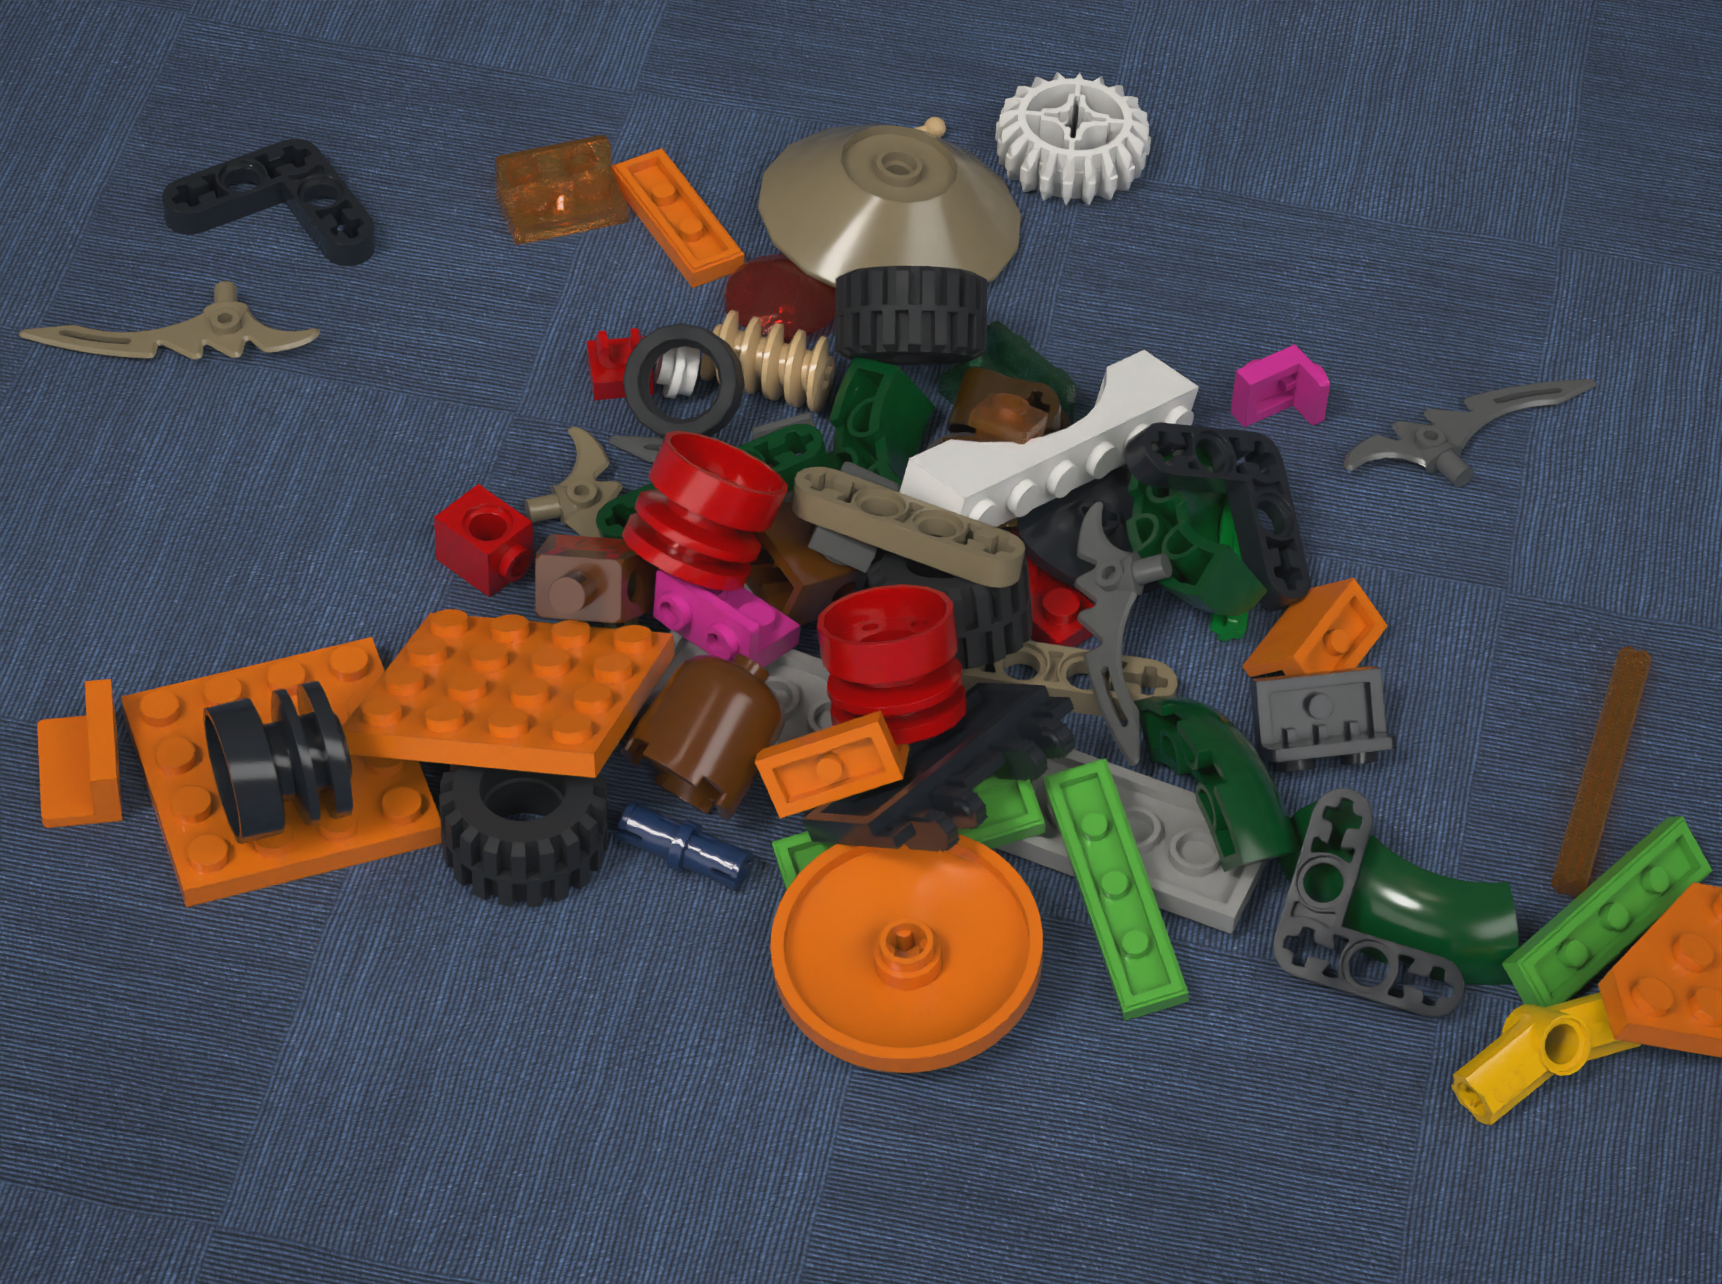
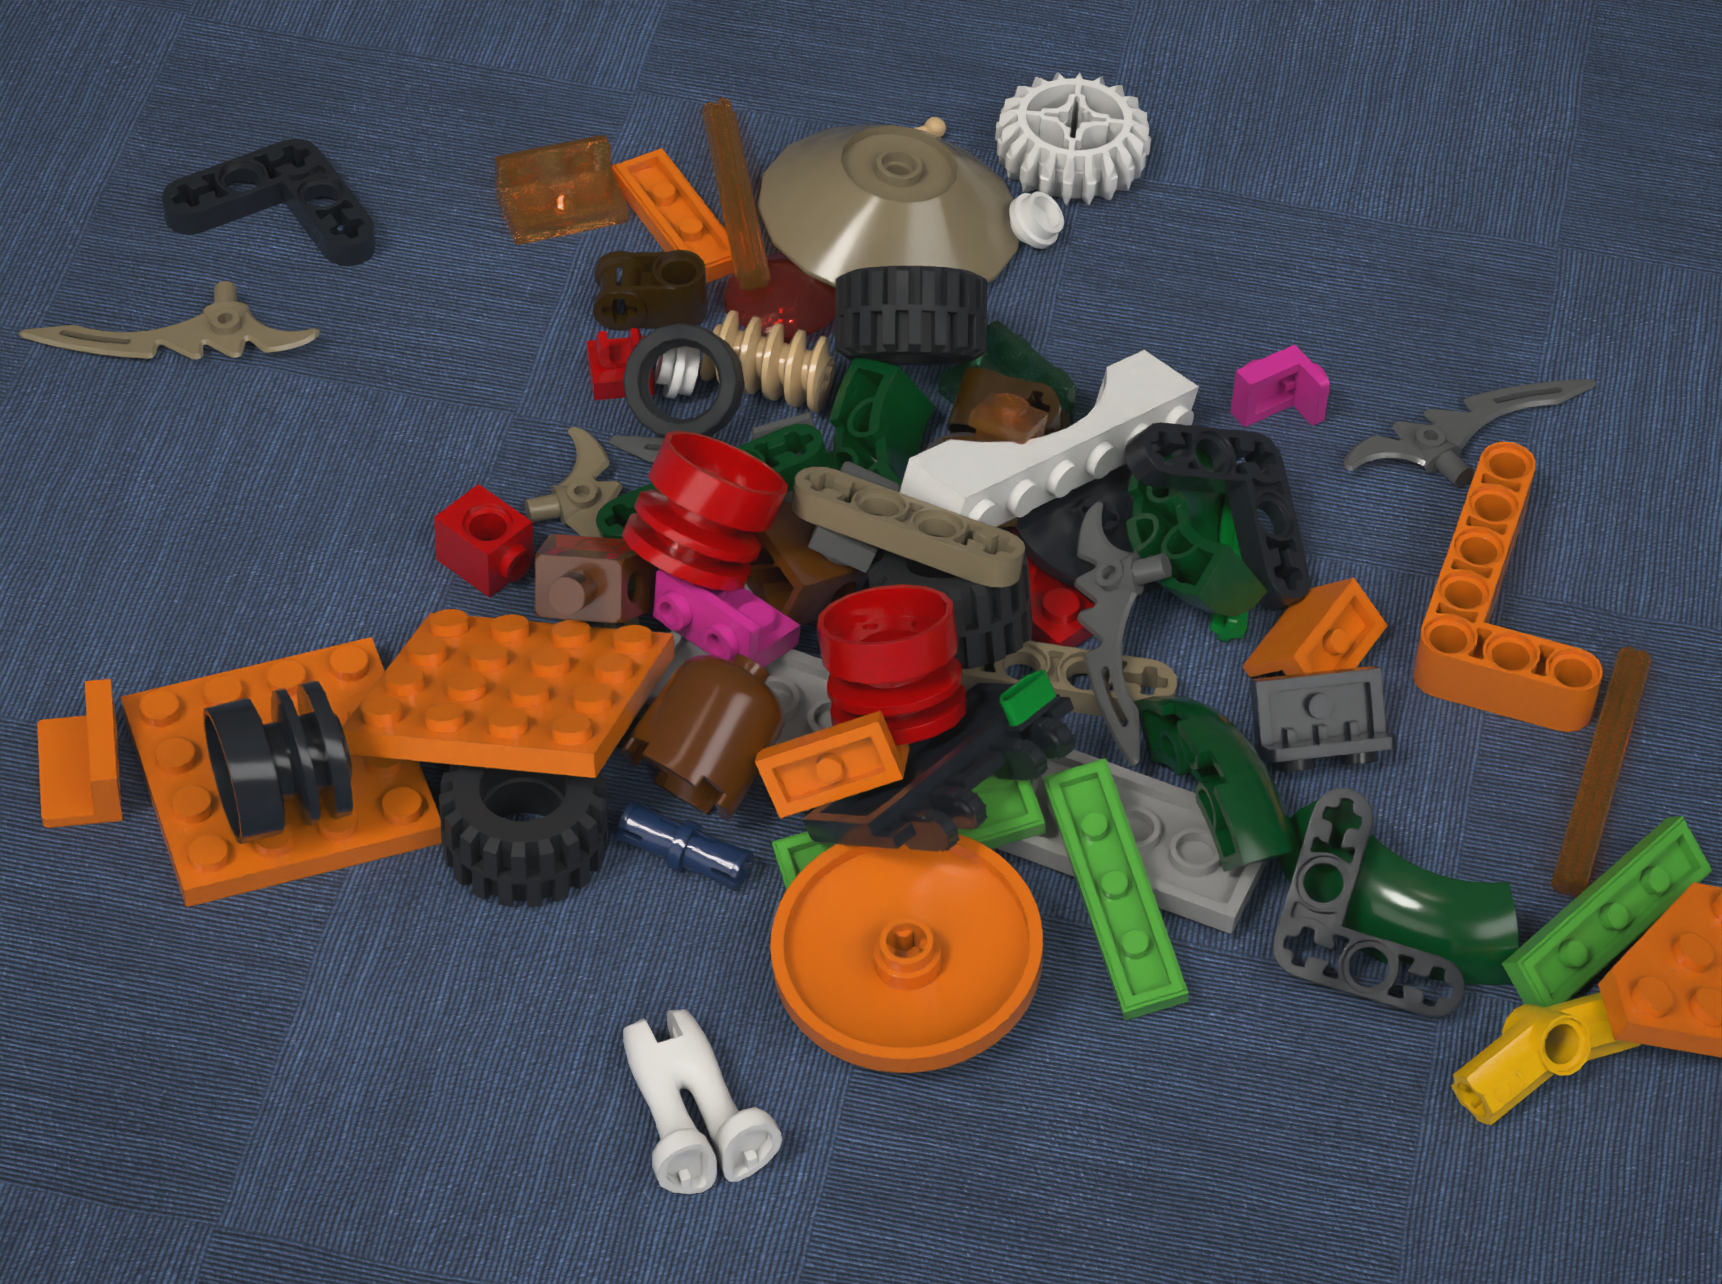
(655, 288): none -> dark brown piece
(684, 1156): none -> white piece
(736, 195): none -> clear orange axle
(1028, 700): none -> green piece
(1036, 219): none -> white plate
(1487, 664): none -> orange beam

